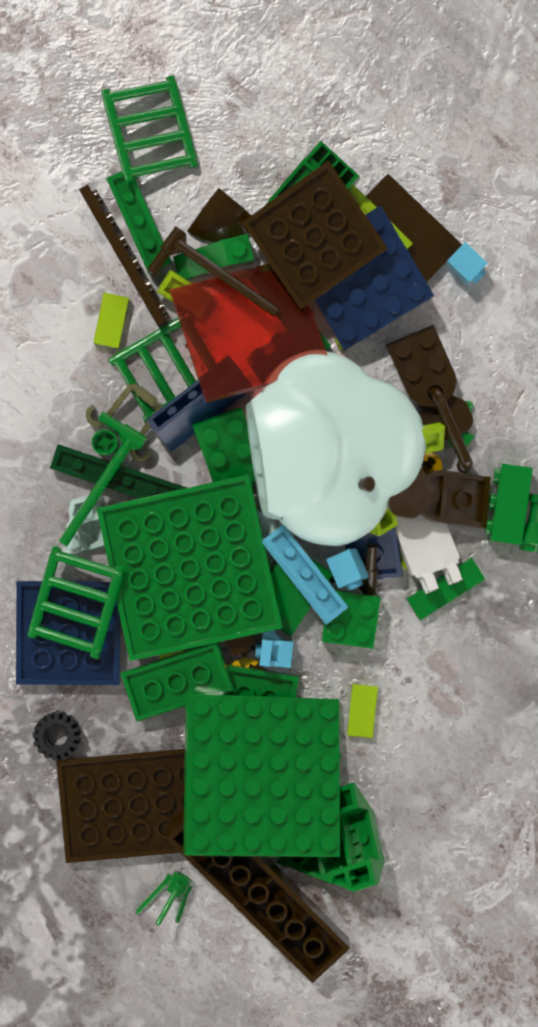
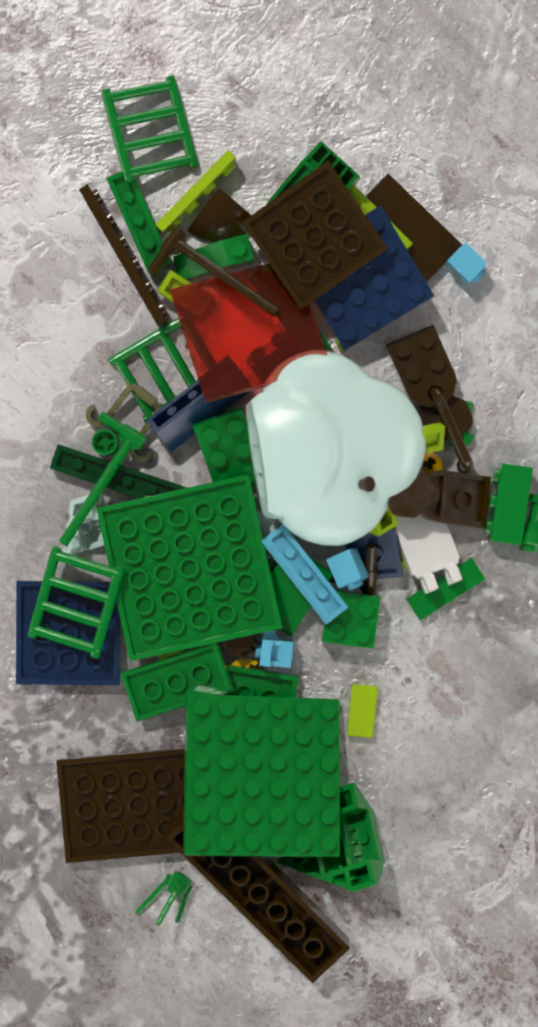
(57, 751): black tyre -> none
(111, 320): lime tile -> none
(190, 199): none -> lime plate

